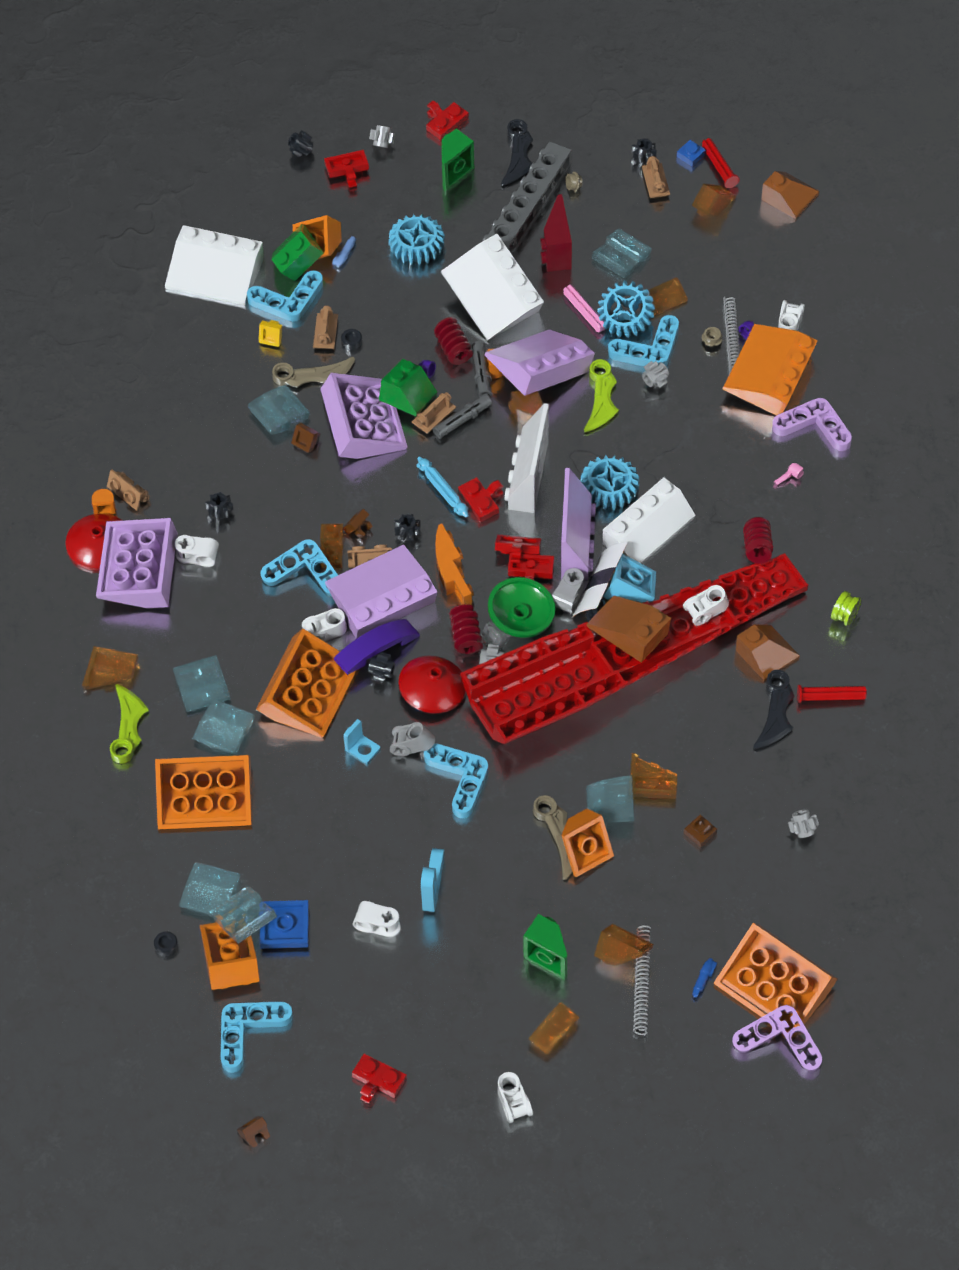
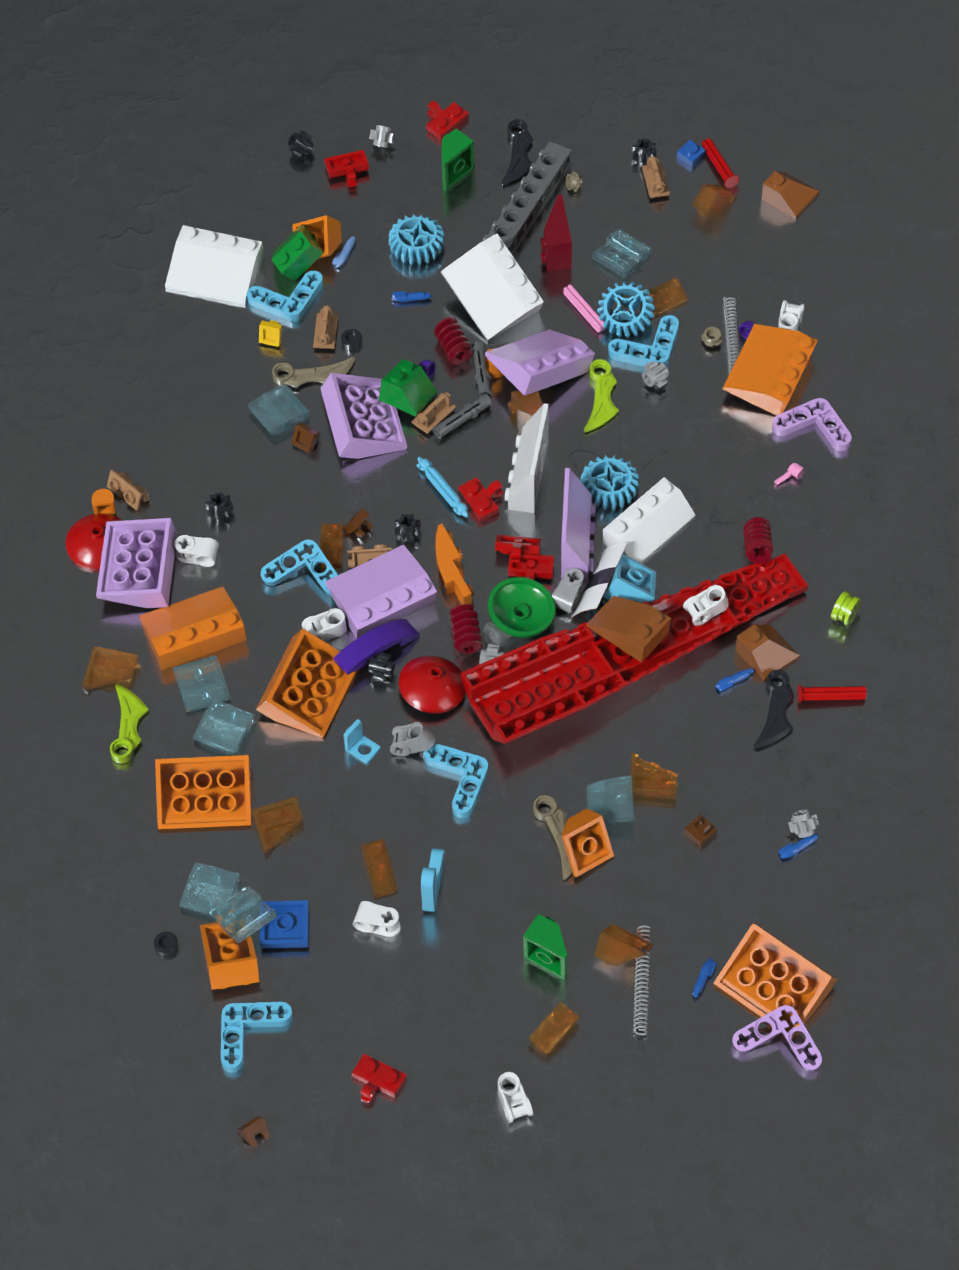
(193, 628): none -> orange slope
(276, 821): none -> clear orange wing
(378, 868): none -> clear orange slope
(403, 296): none -> blue piece
(729, 681): none -> blue piece
(793, 849): none -> blue piece

